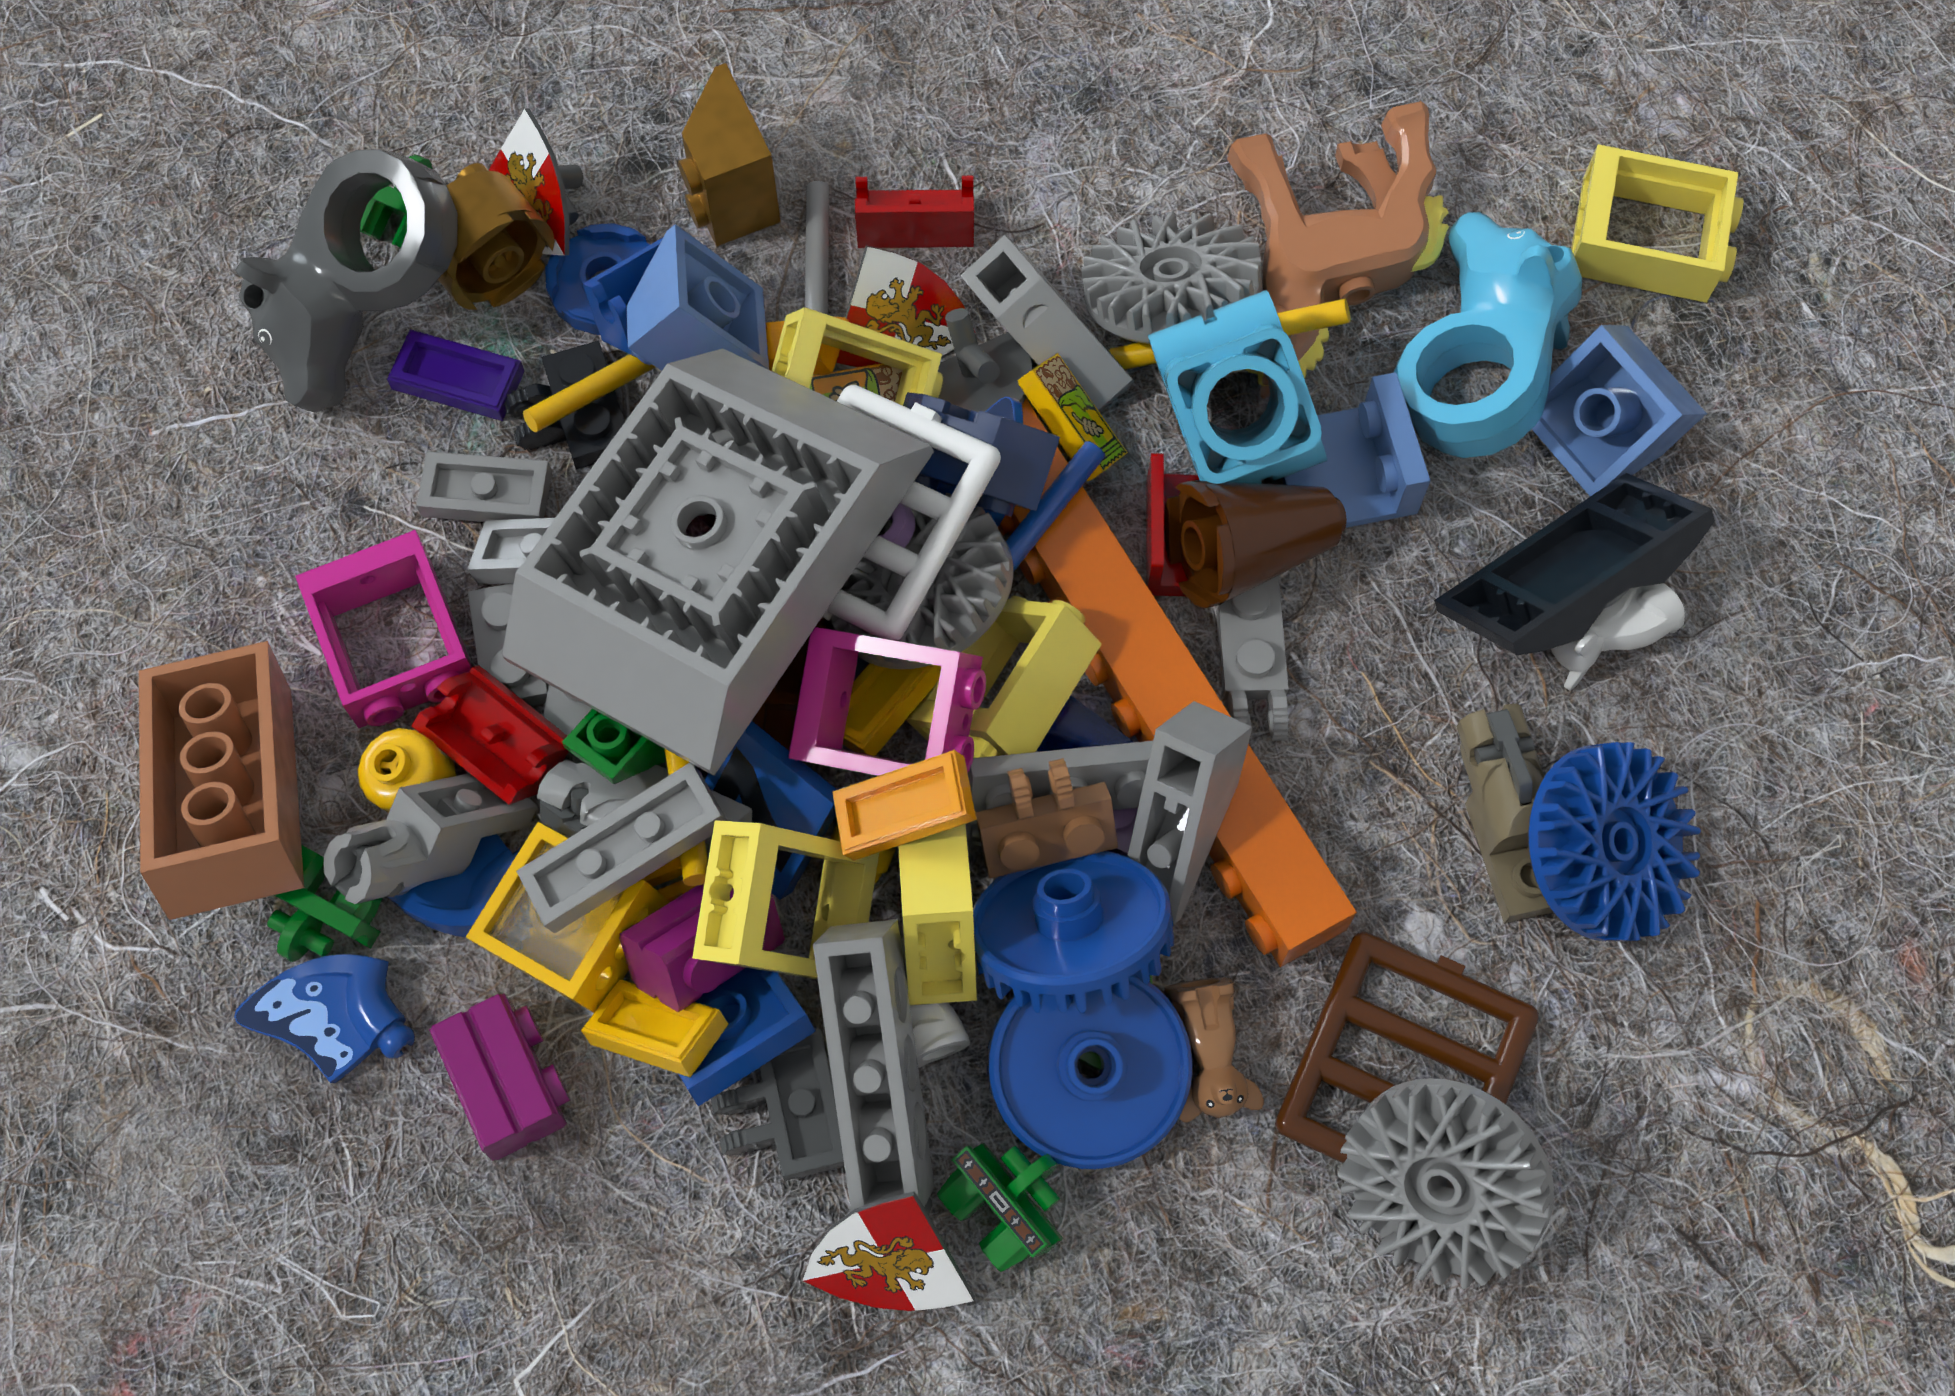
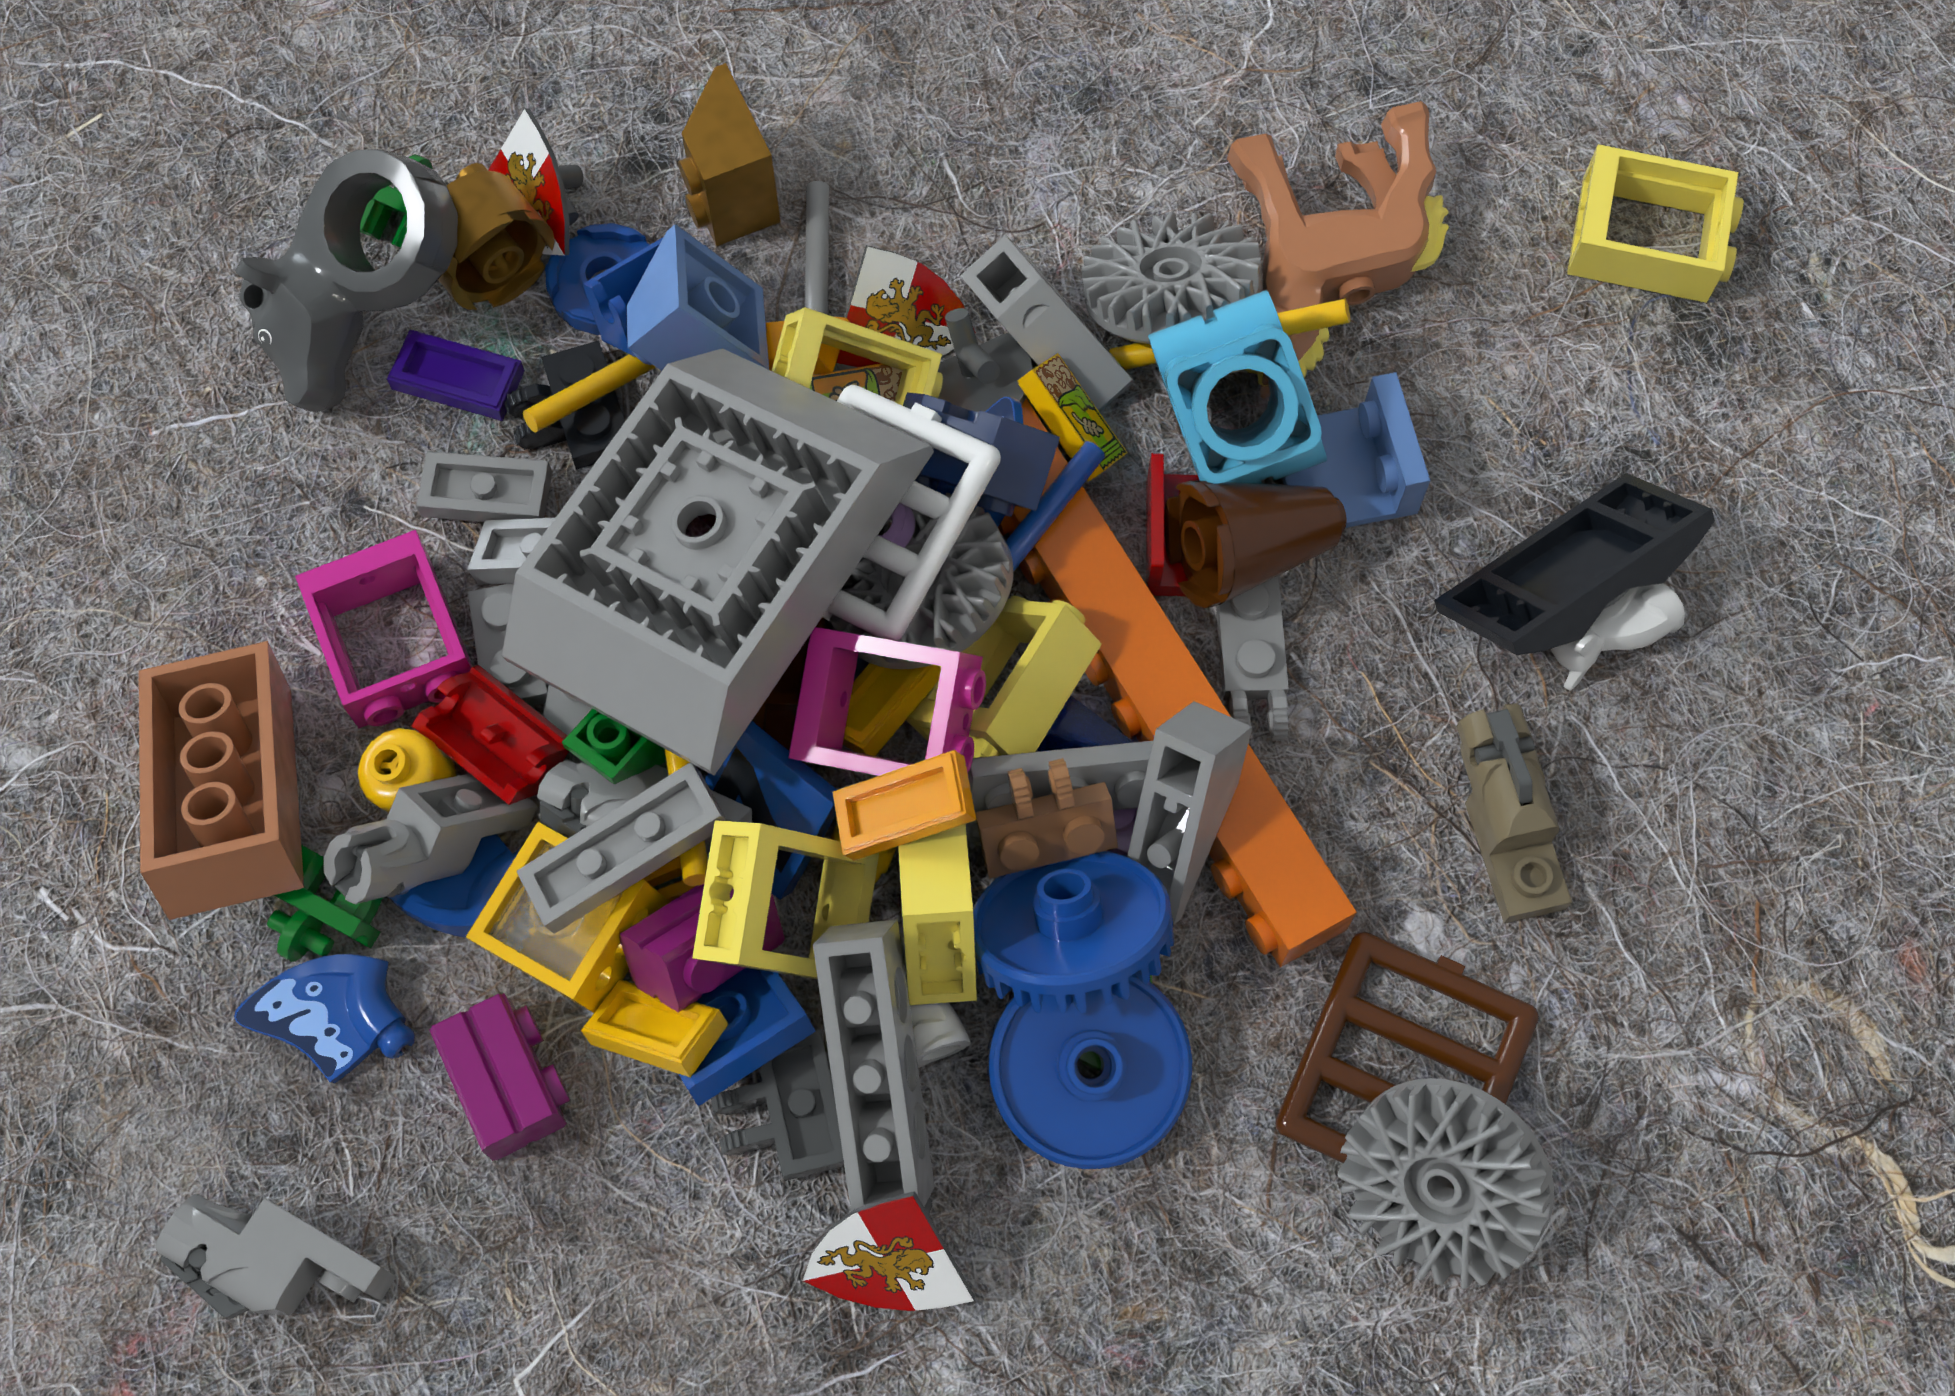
(260, 1258): none -> light grey plate
(914, 216): red hinge -> none
(985, 1180): green hips -> none
(1208, 1020): medium nougat animal -> none
(1511, 314): medium azure animal -> none
(1611, 842): blue wheel -> none
(1613, 409): medium blue slope -> none

